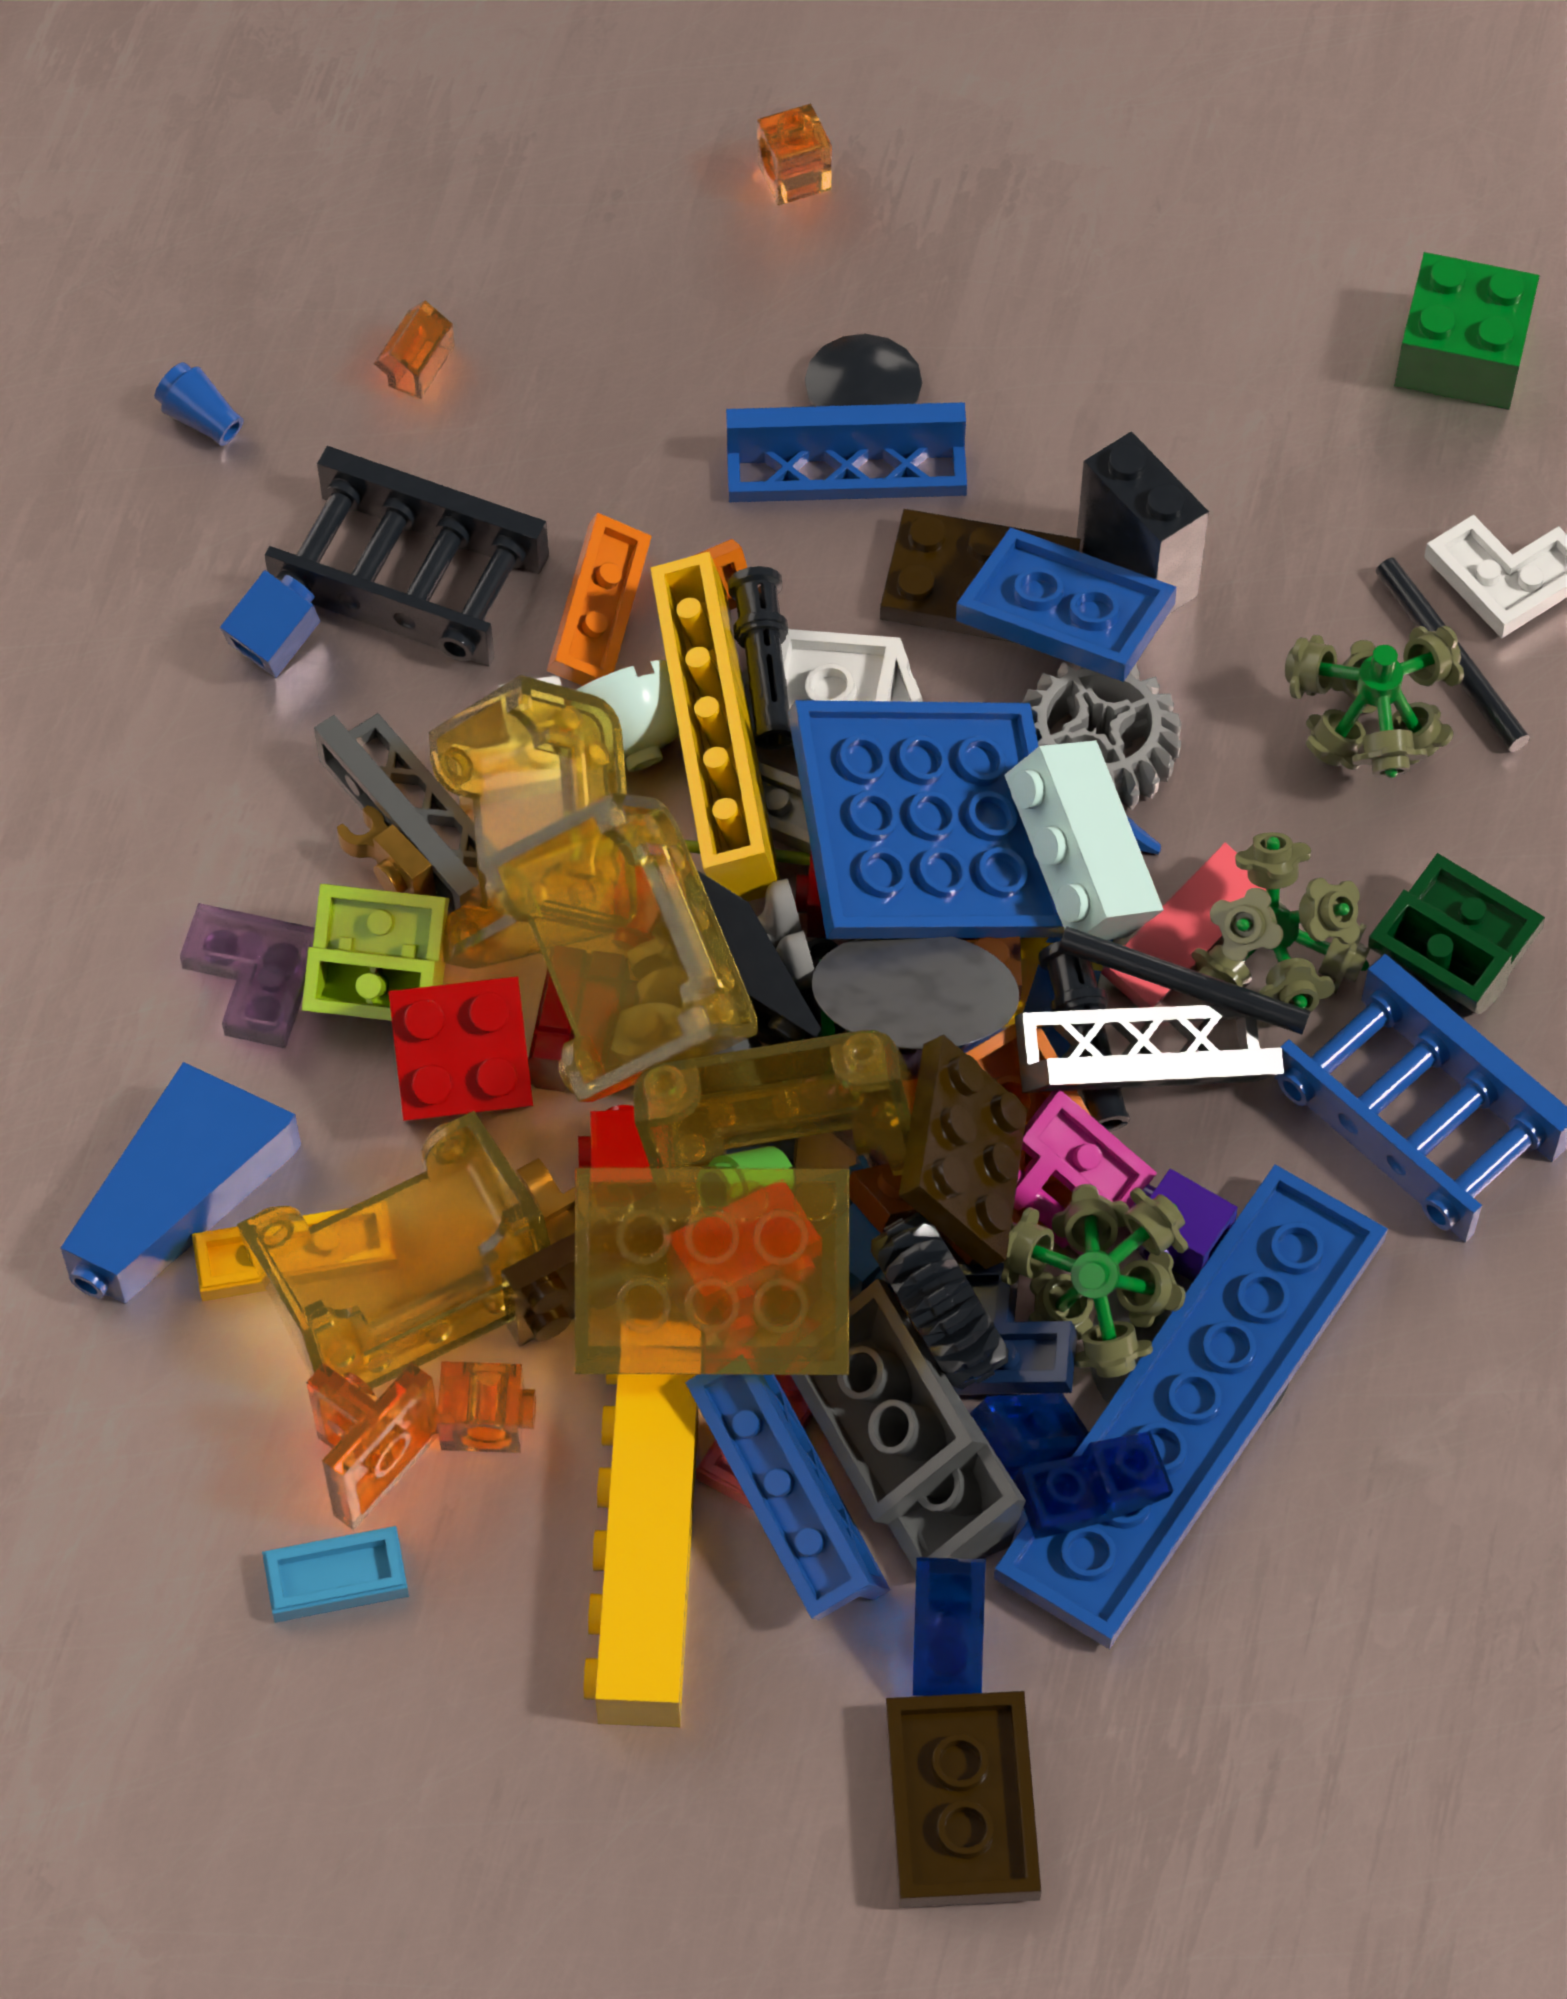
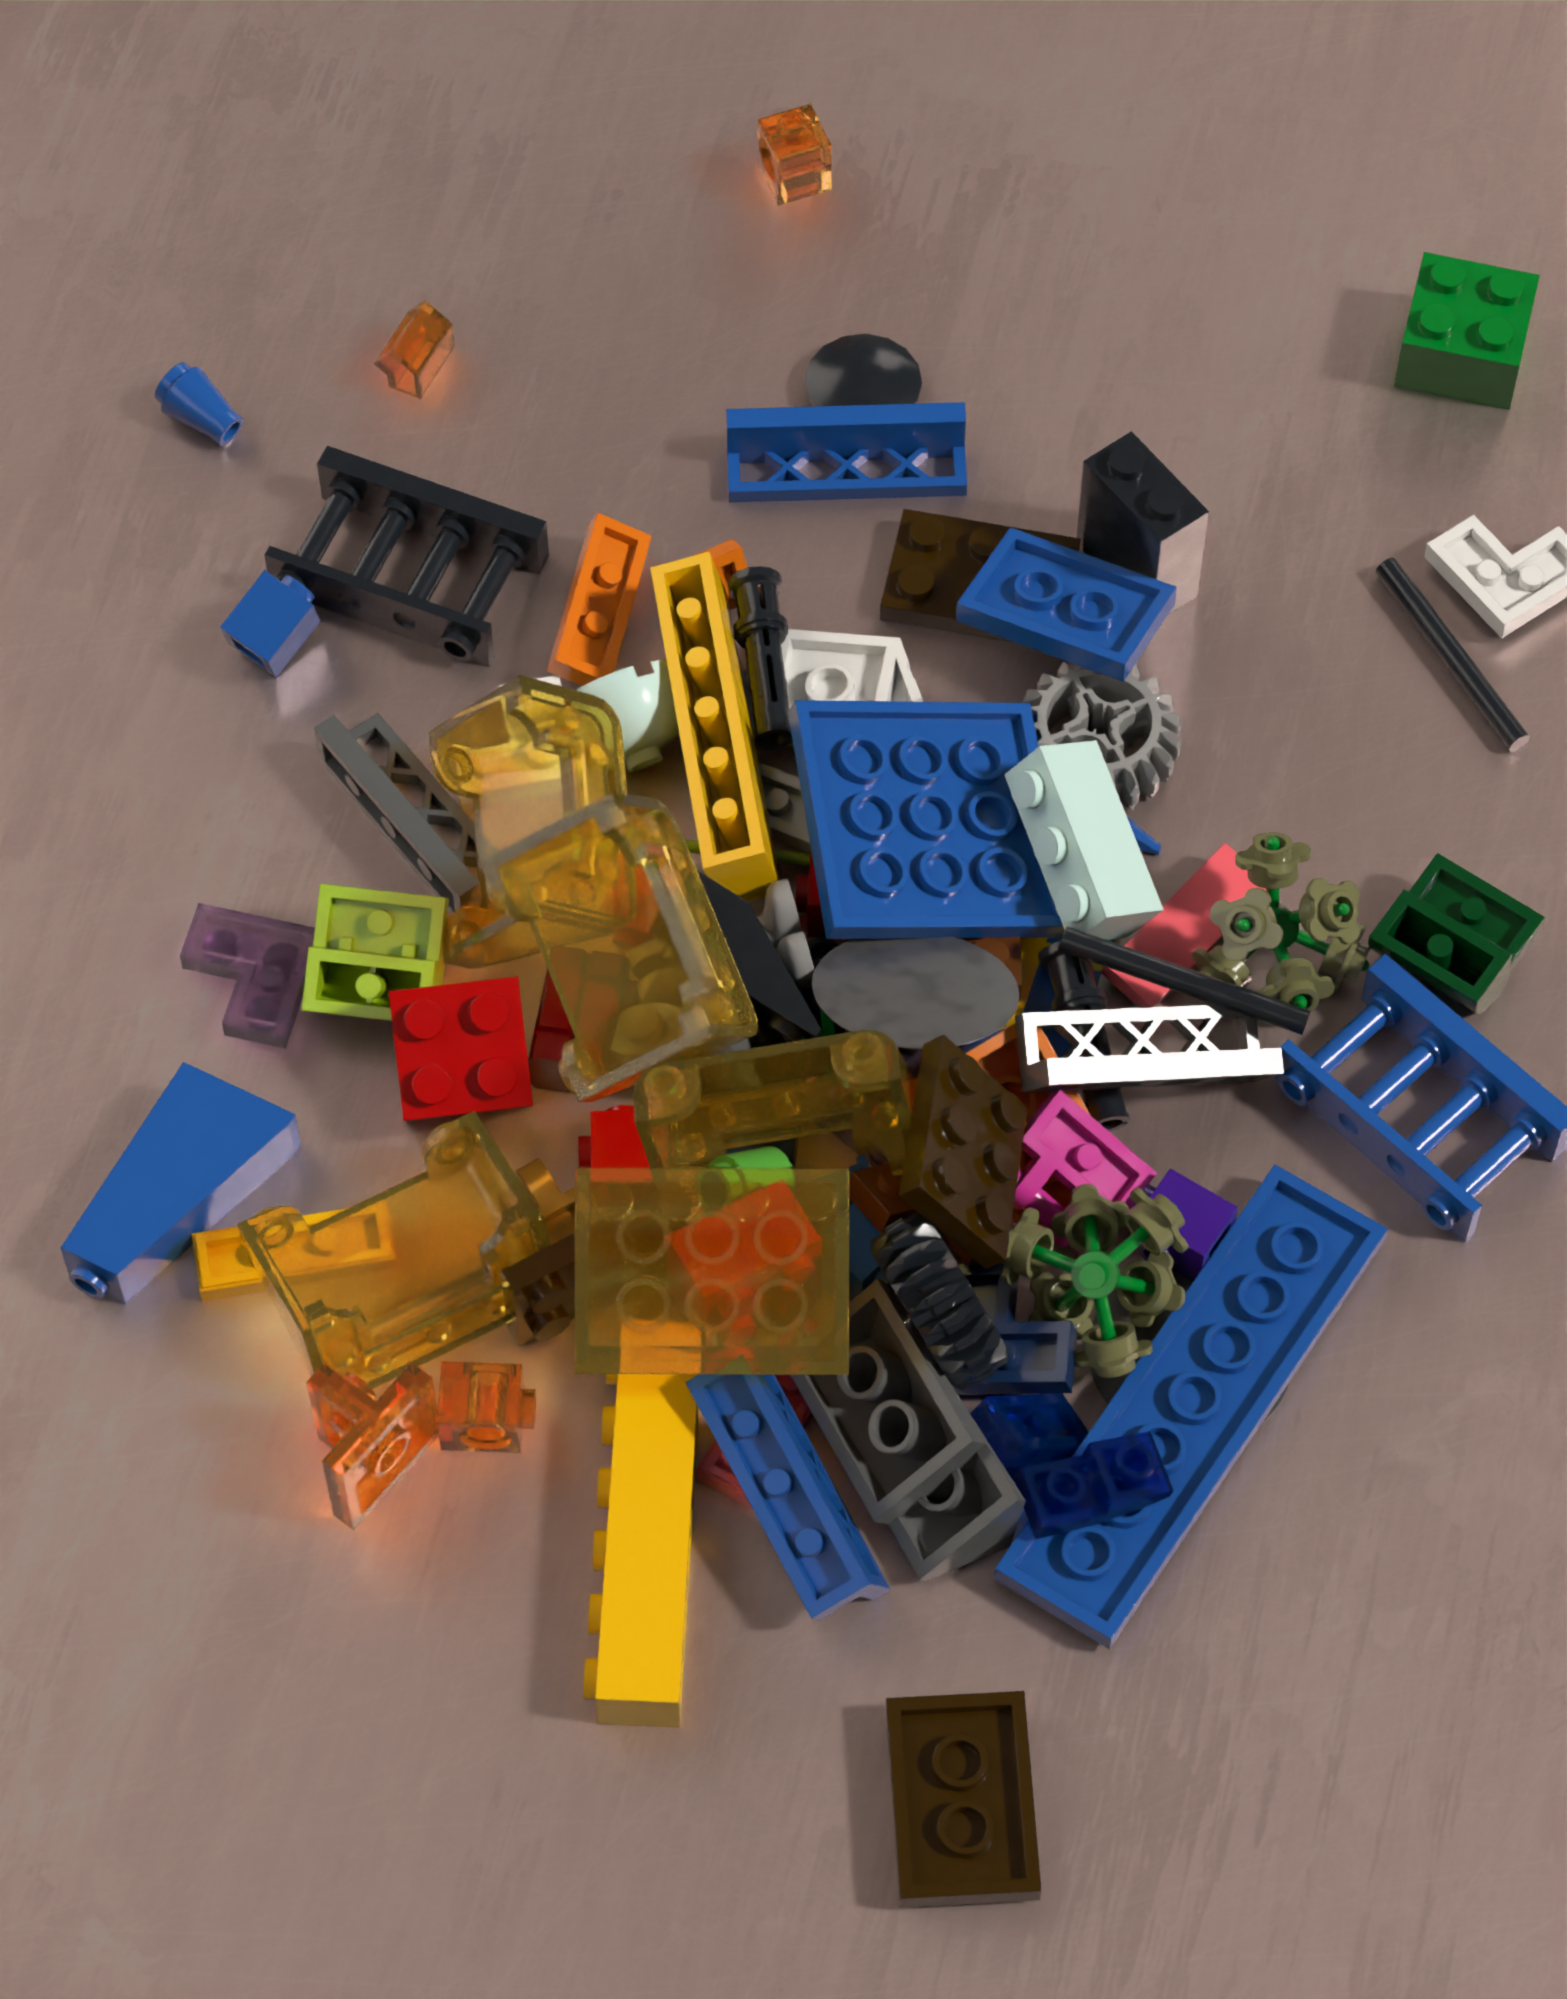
(335, 1574): dark azure tile -> none
(399, 863): pearl gold plate -> none
(948, 1626): clear blue slope -> none
(1374, 682): olive plant -> none

